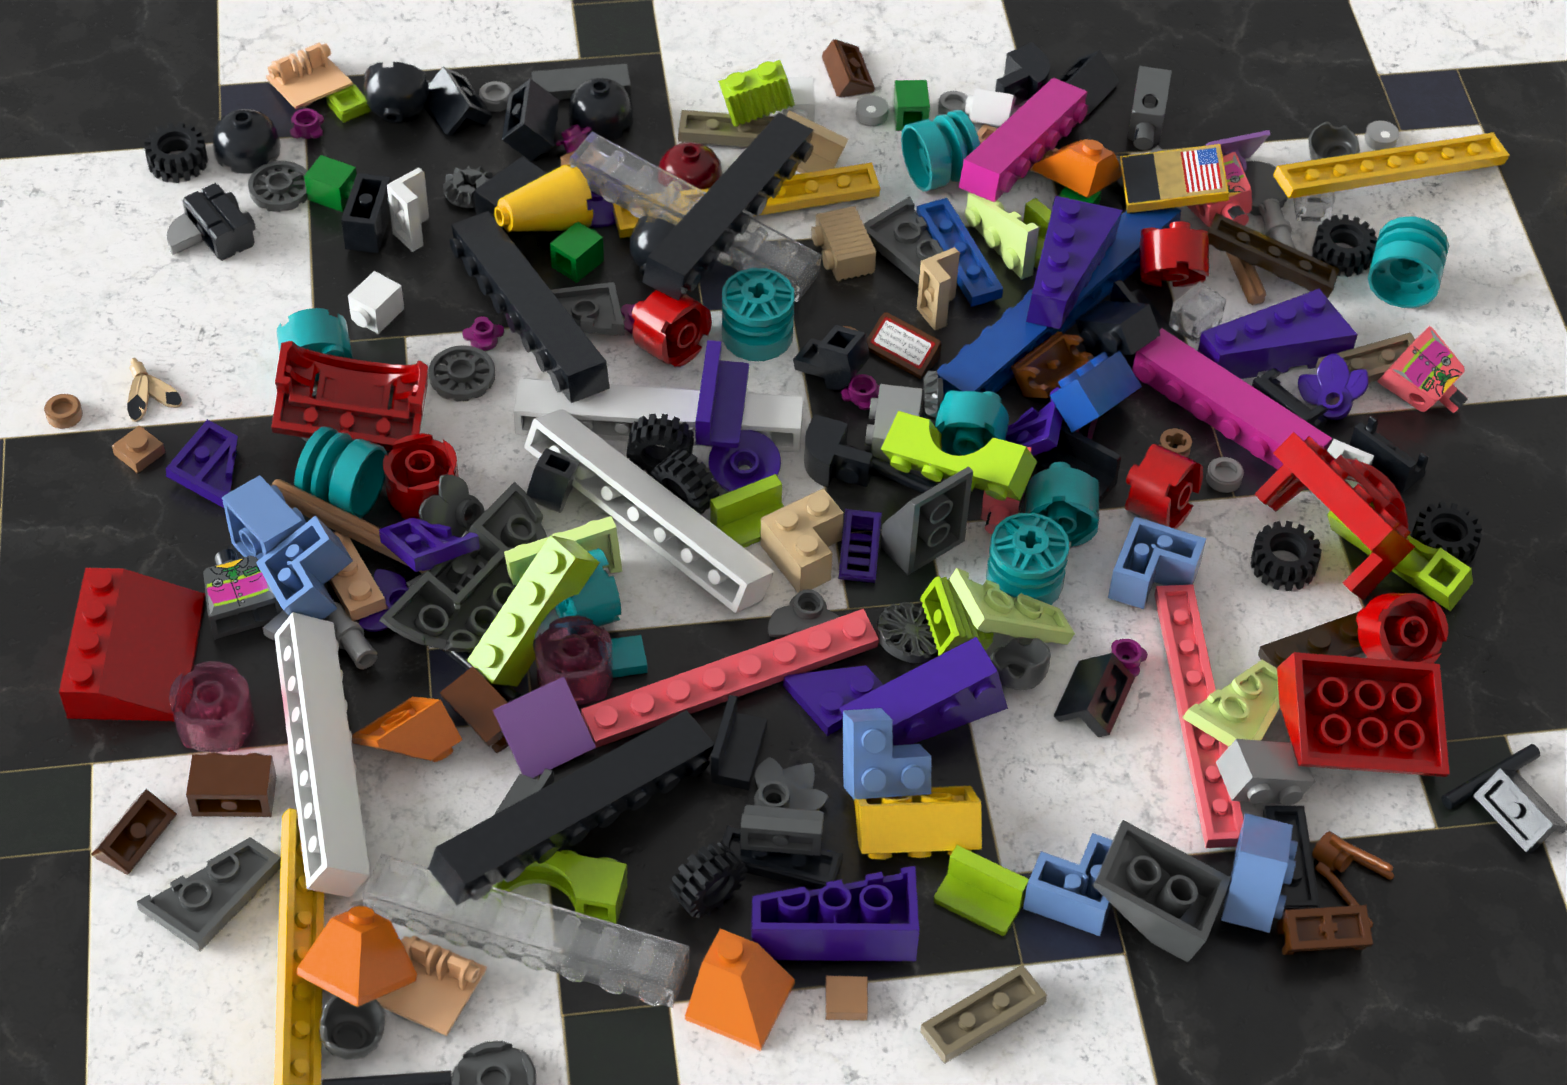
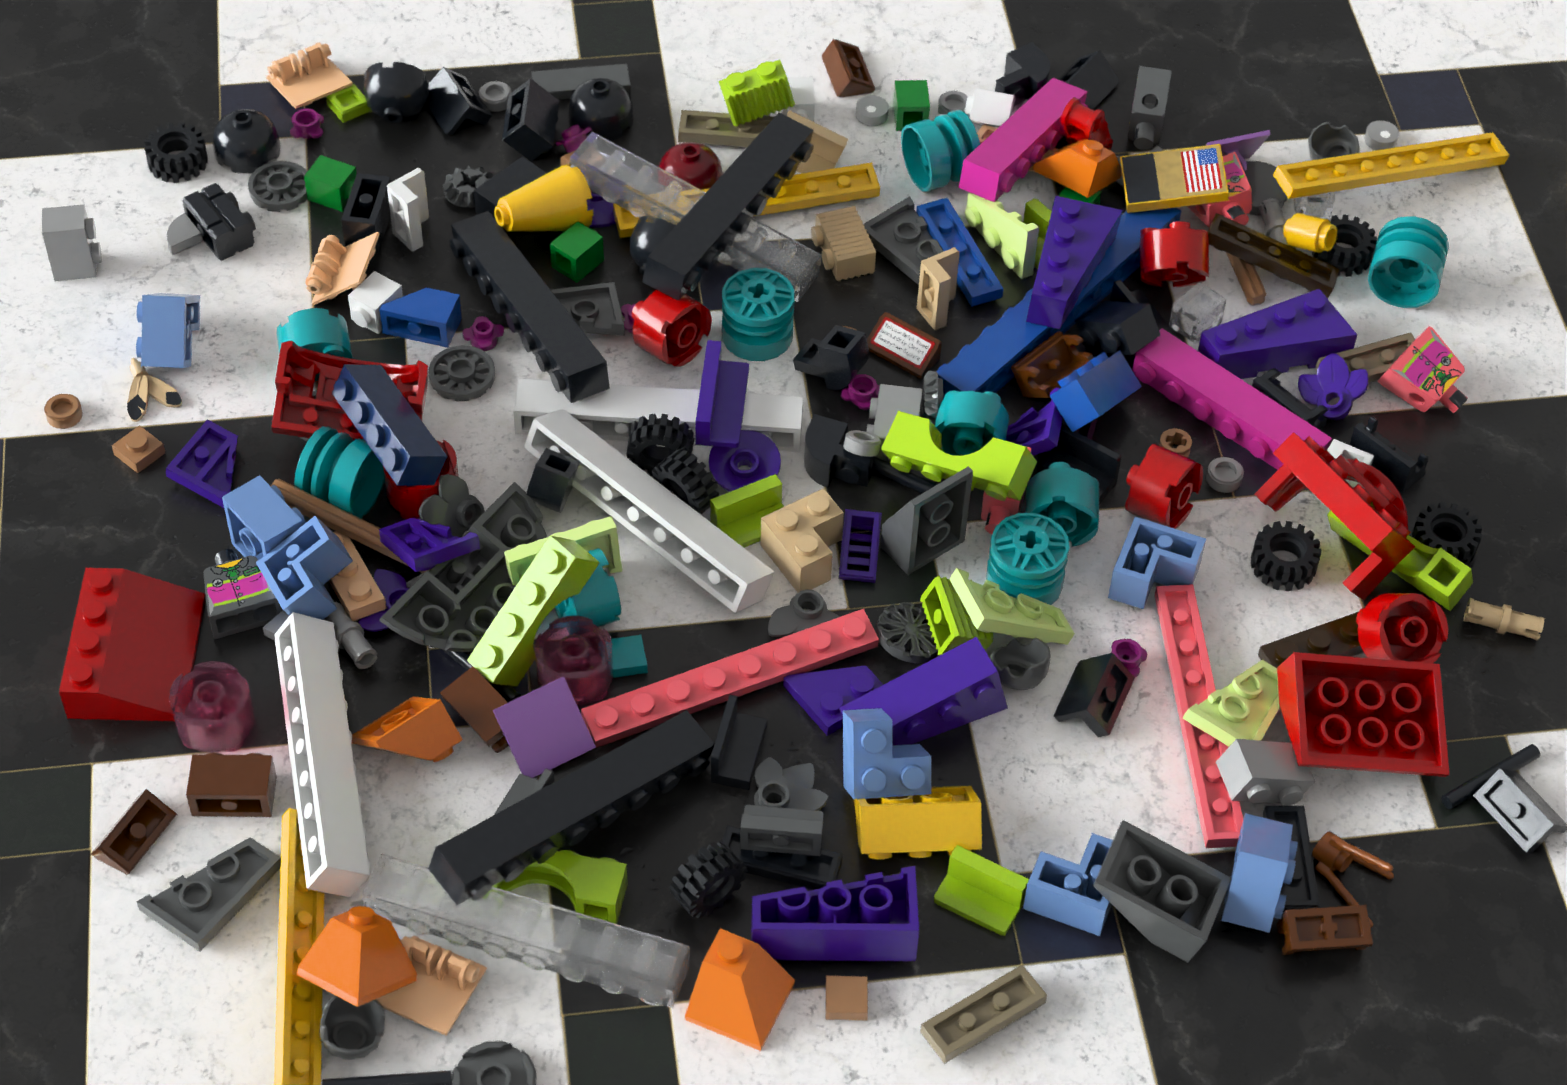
(70, 242): none -> light grey brick
(167, 329): none -> medium blue brick
(339, 267): none -> light nougat hinge
(389, 425): none -> dark blue brick
(423, 316): none -> blue slope
(862, 443): none -> light grey tile
(1084, 123): none -> red piece
(1310, 233): none -> yellow brick
(1503, 619): none -> tan pin

